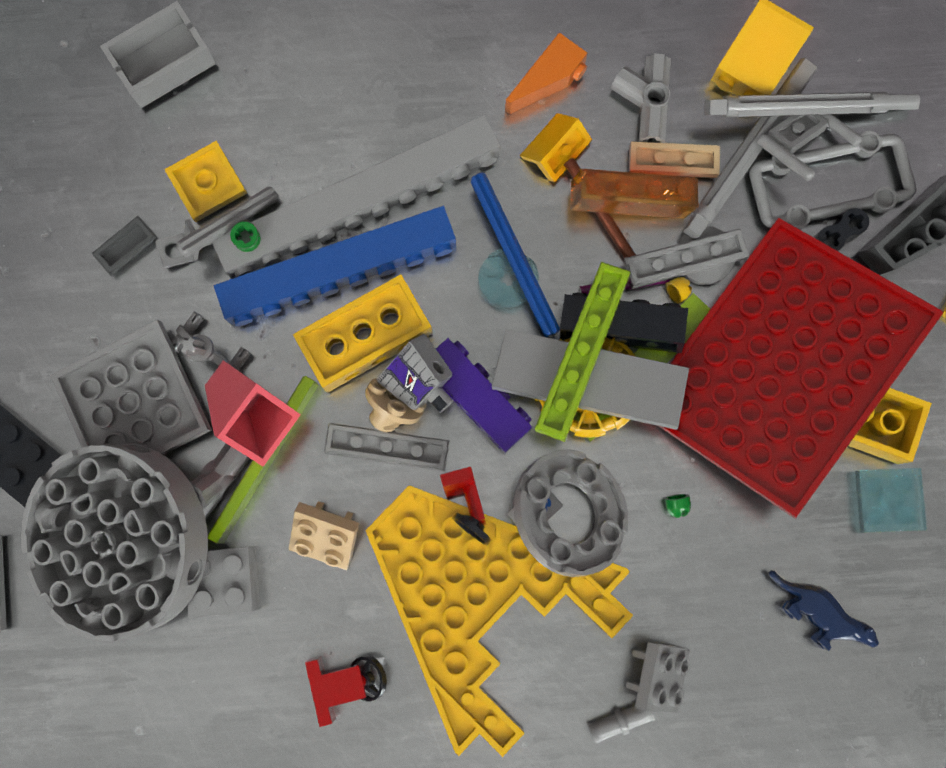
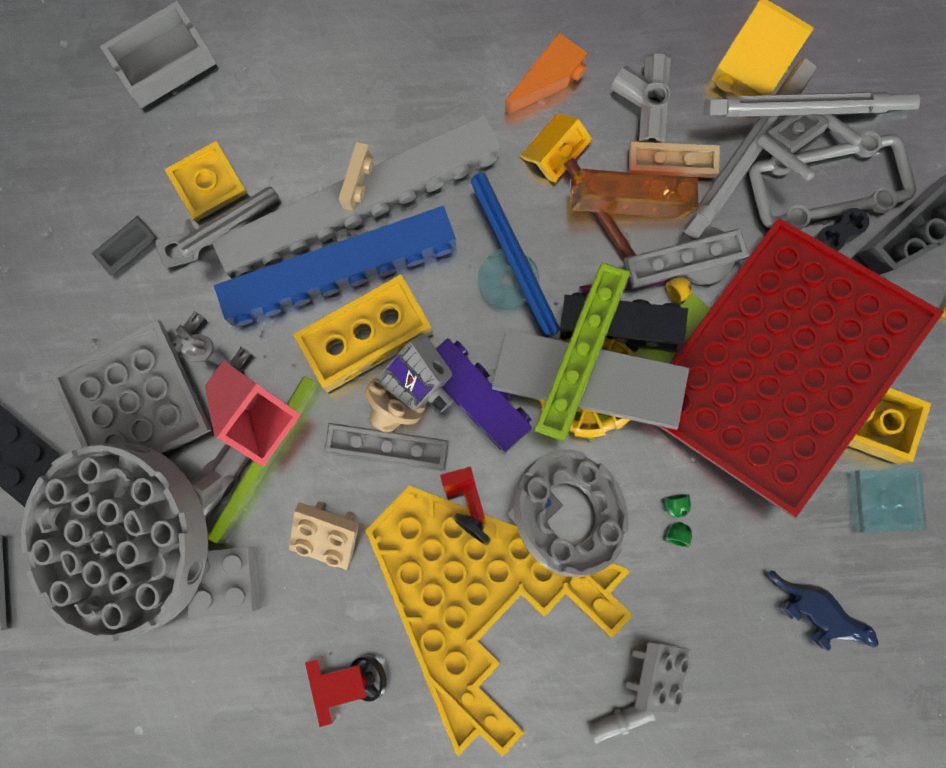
(251, 229): green bush -> none
(352, 188): none -> tan plate
(679, 535): none -> green hinge

